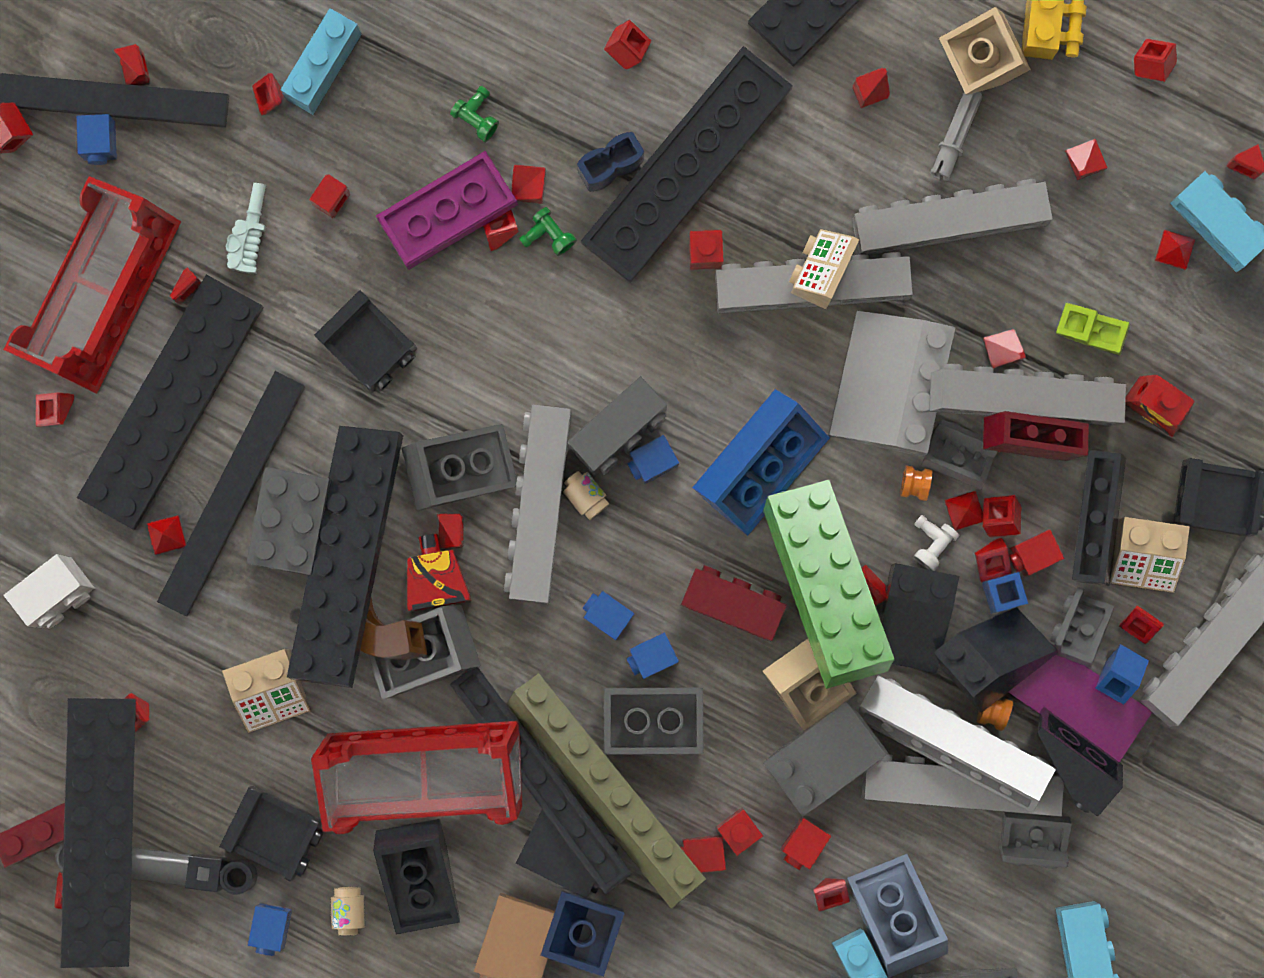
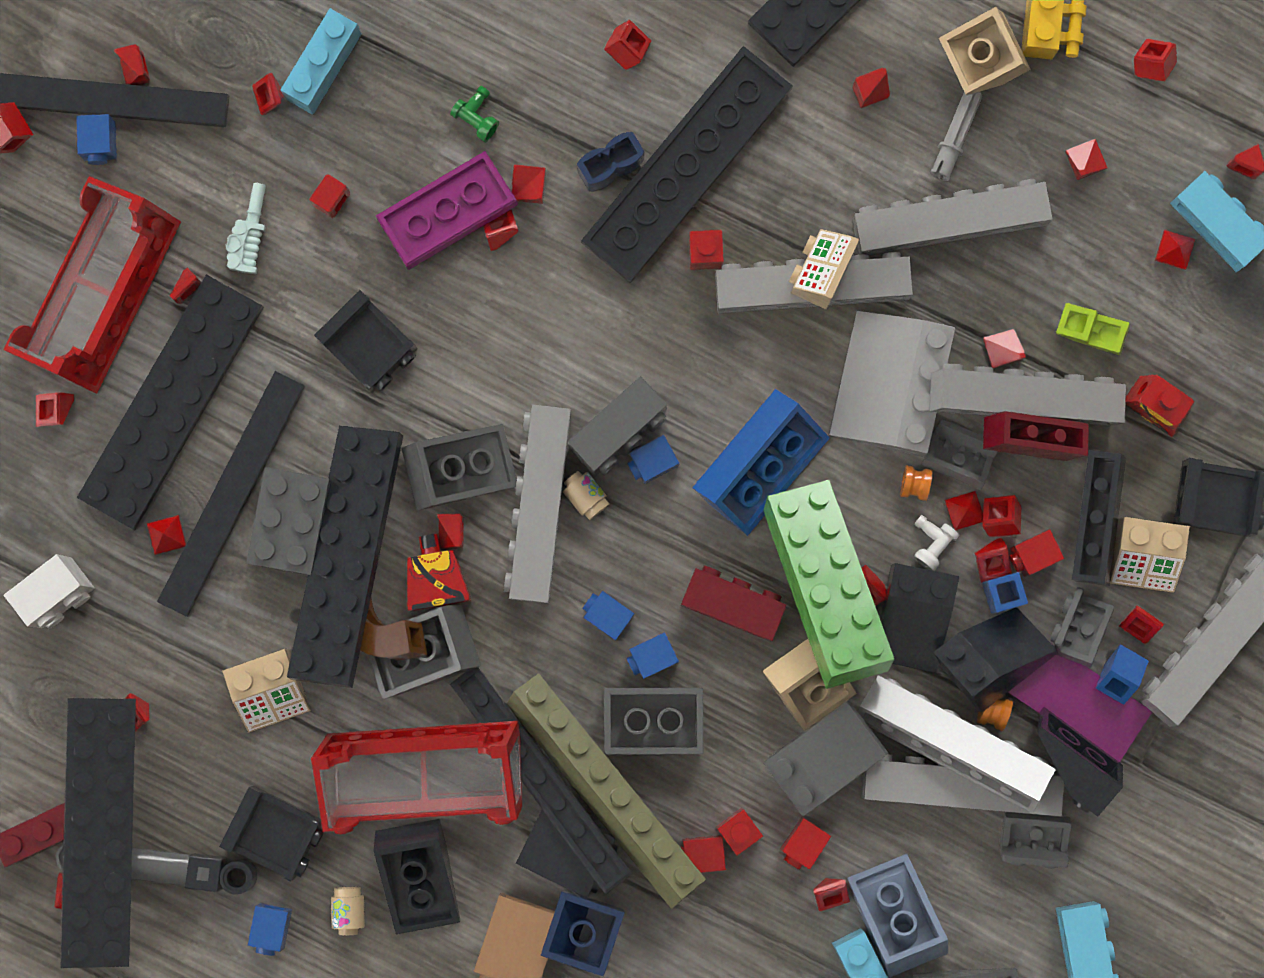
(544, 224): green piece -> none

